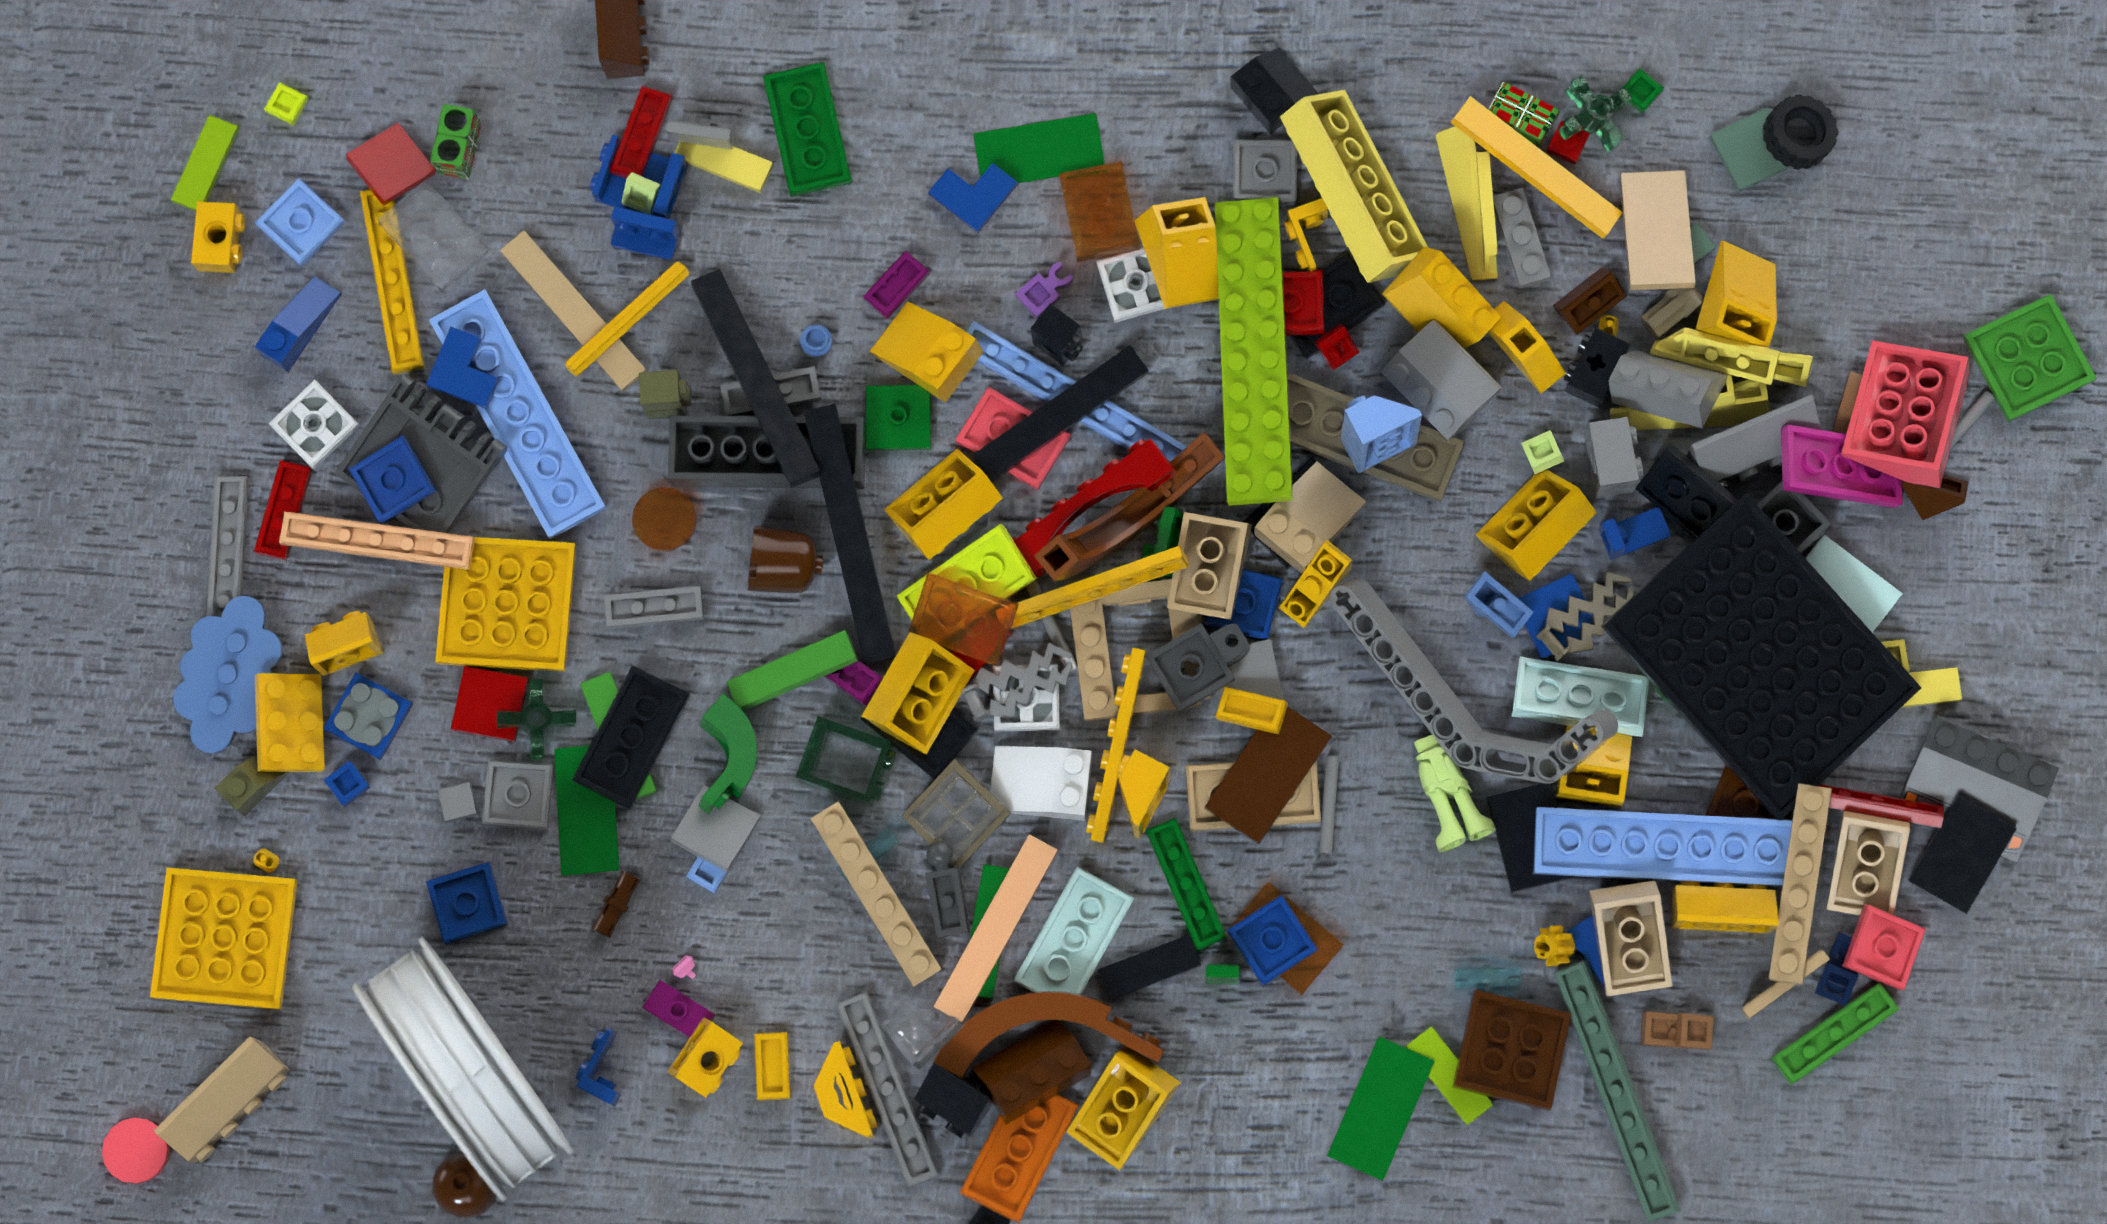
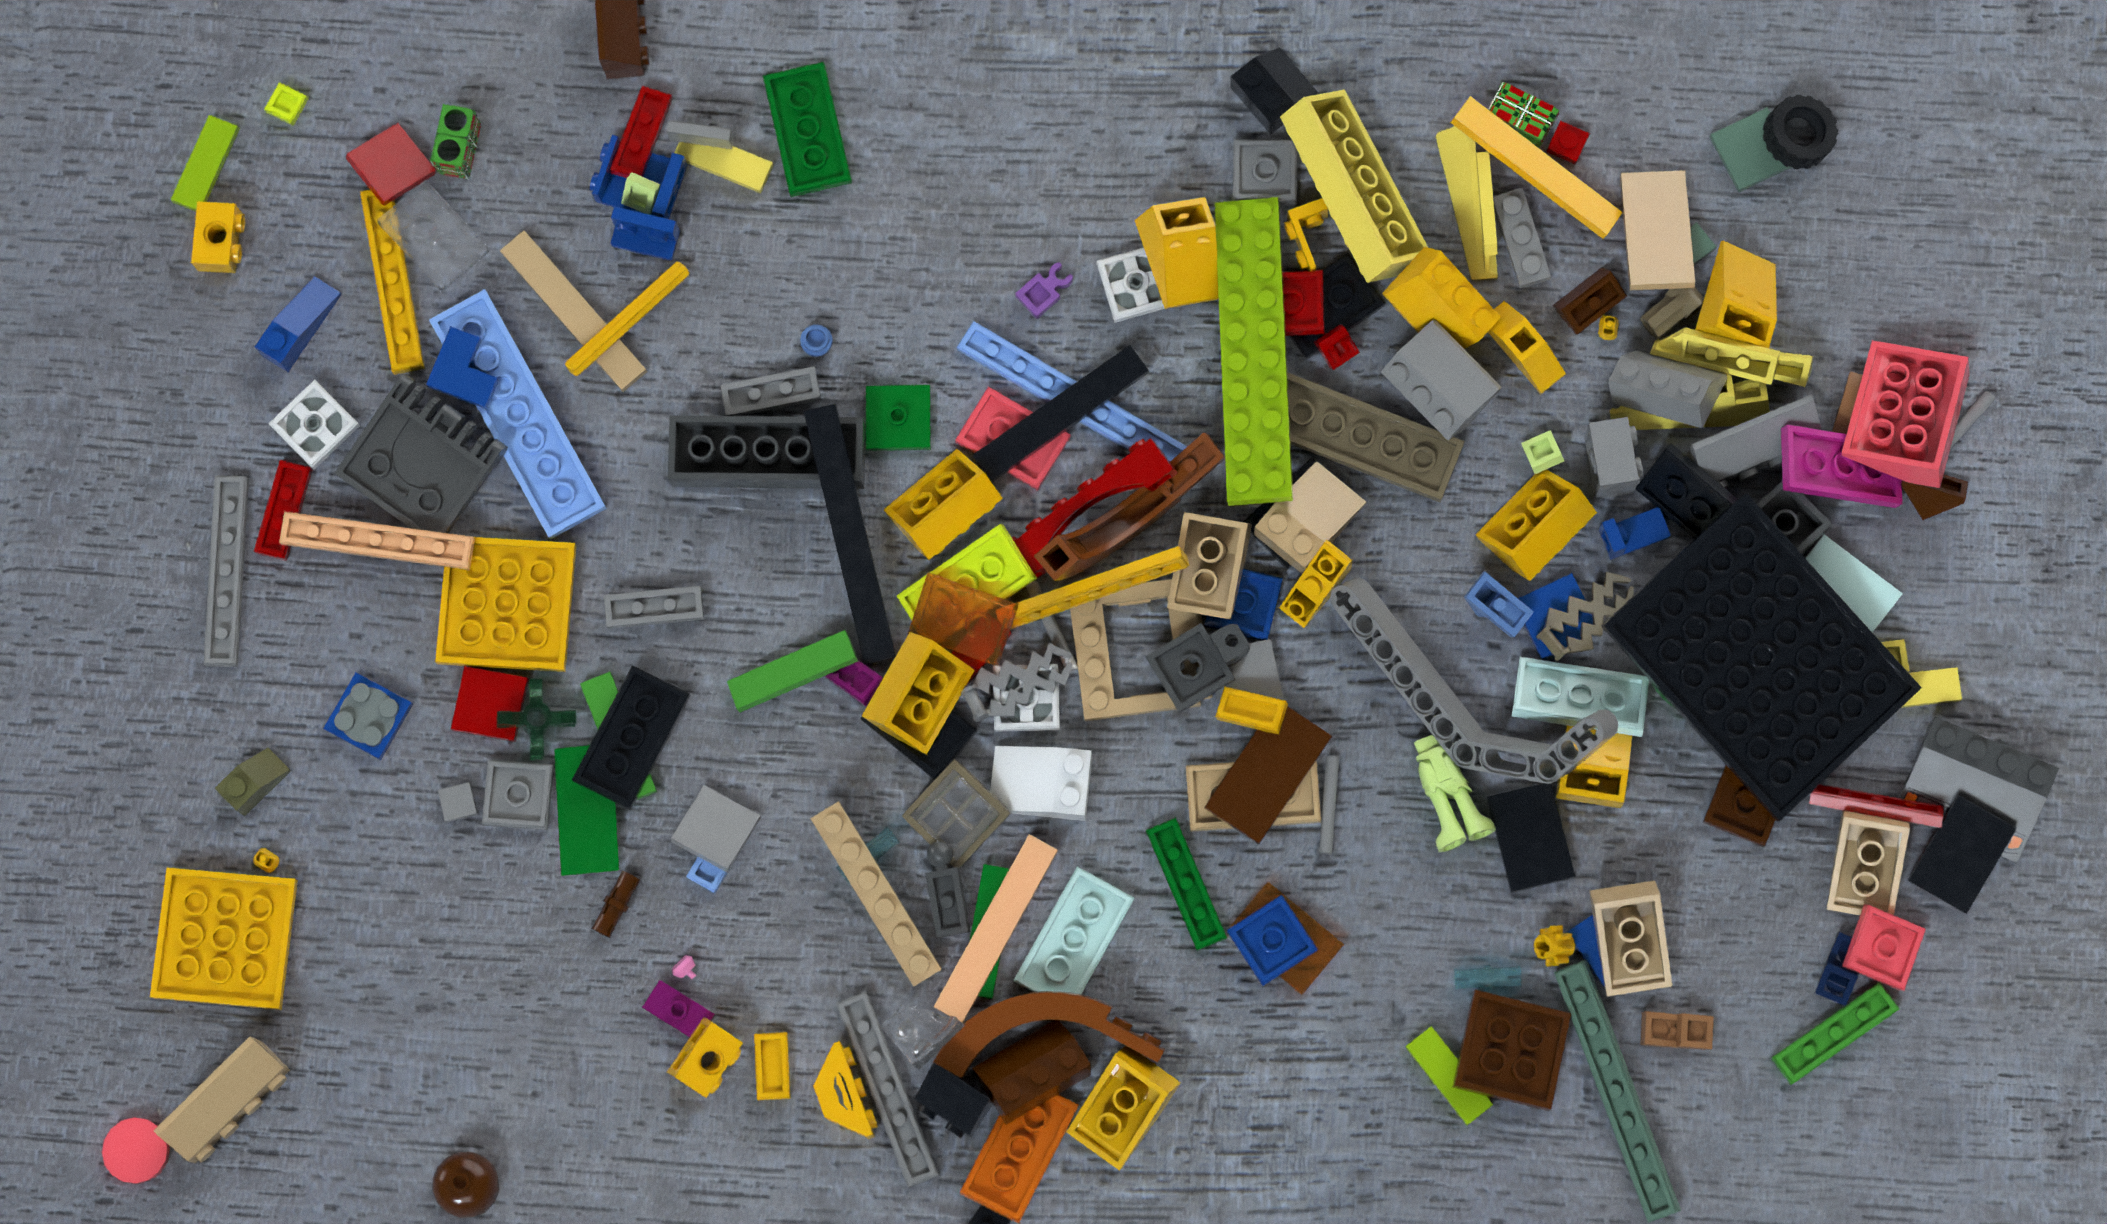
(222, 673): medium blue plate -> none
(289, 722): yellow plate -> none
(300, 222): light blue tile -> none
(342, 643): yellow slope -> none
(347, 783): blue plate -> none
(392, 480): blue tile -> none
(461, 1069): white wheel -> none
(466, 903): blue tile -> none
(601, 1088): blue bracket -> none
(663, 394): olive piece -> none
(664, 519): clear orange tile -> none
(736, 735): green arch -> none
(755, 379): black tile -> none
(782, 561): reddish brown cylinder -> none
(814, 751): clear green window -> none
(896, 285): magenta plate -> none
(928, 350): yellow slope -> none
(976, 203): blue tile -> none
(1041, 148): green sticker -> none
(1057, 335): black brick -> none
(1099, 211): clear orange tile -> none
(1119, 732): yellow plate -> none
(1142, 788): yellow slope -> none
(1149, 967): black tile -> none
(1168, 533): green hinge -> none
(1222, 974): green tile -> none
(1378, 430): light blue slope -> none
(1380, 1108): green sticker -> none
(1588, 122): clear green pin -> none
(1594, 385): black brick -> none
(1643, 90): green tile -> none
(1660, 846): light blue plate -> none
(1724, 908): yellow slope -> none
(1780, 988): tan tile -> none
(1800, 884): tan plate -> none
(2029, 358): bright green plate -> none

